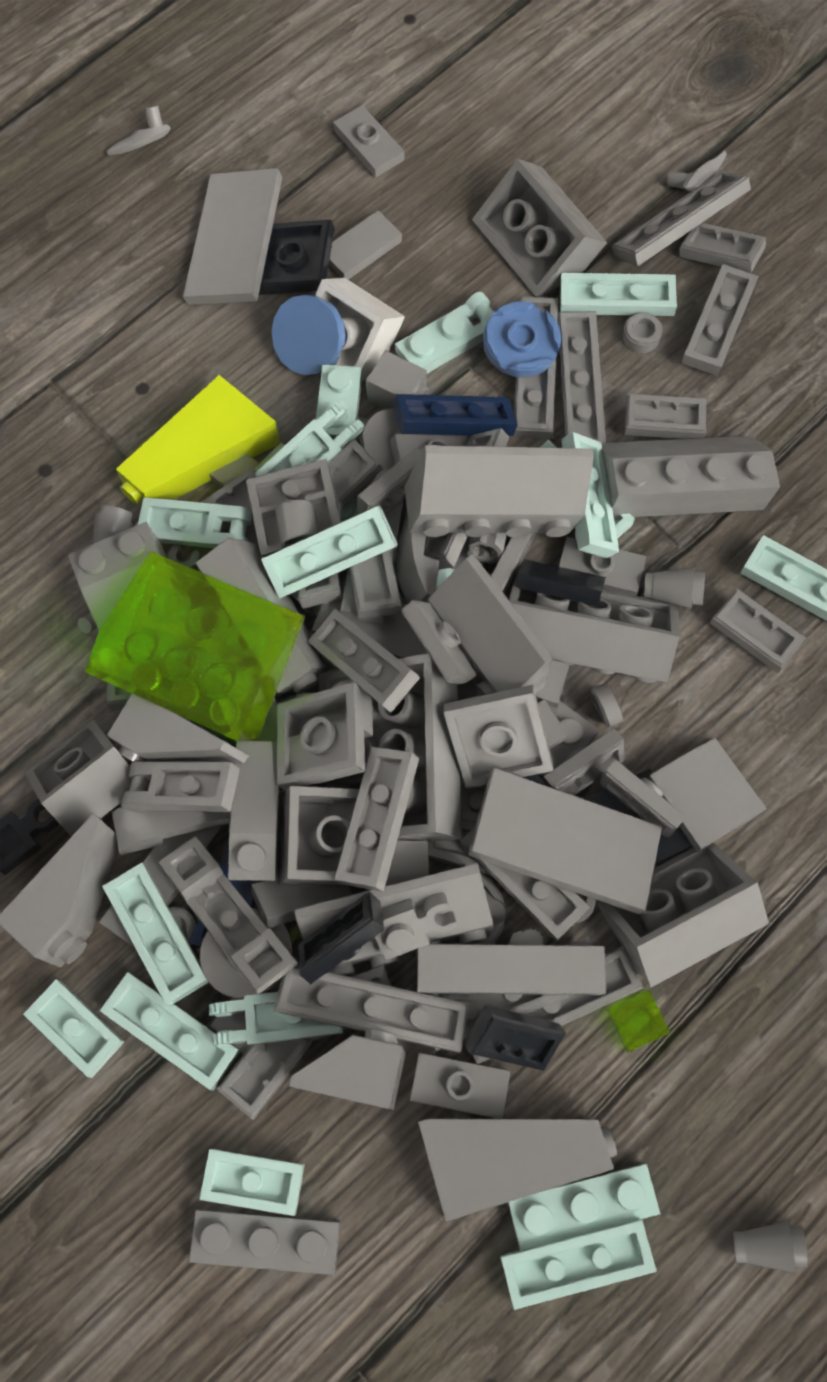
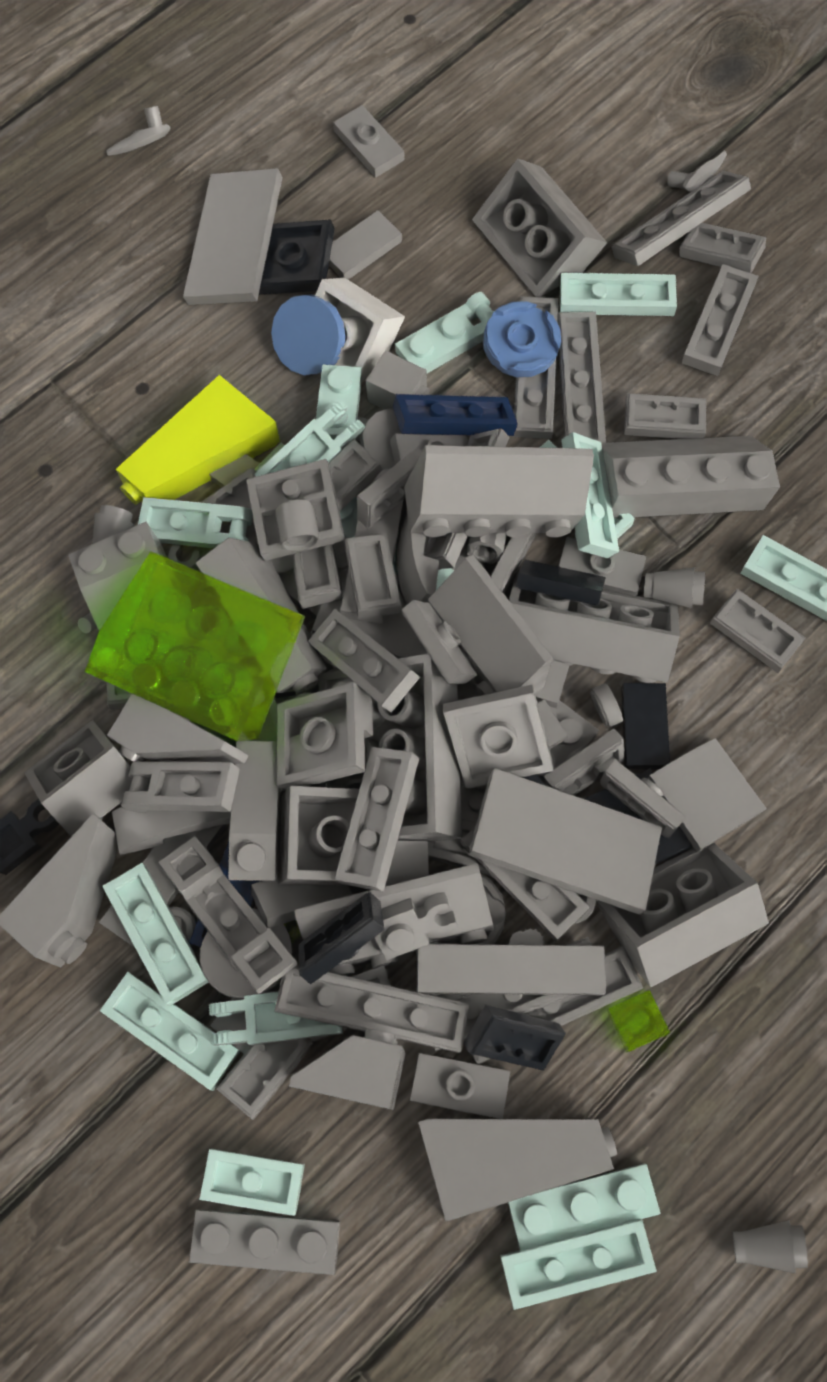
(74, 1028): light aqua plate -> none
(329, 552): light aqua plate -> none
(642, 332): light grey tile -> none
(645, 725): none -> black tile

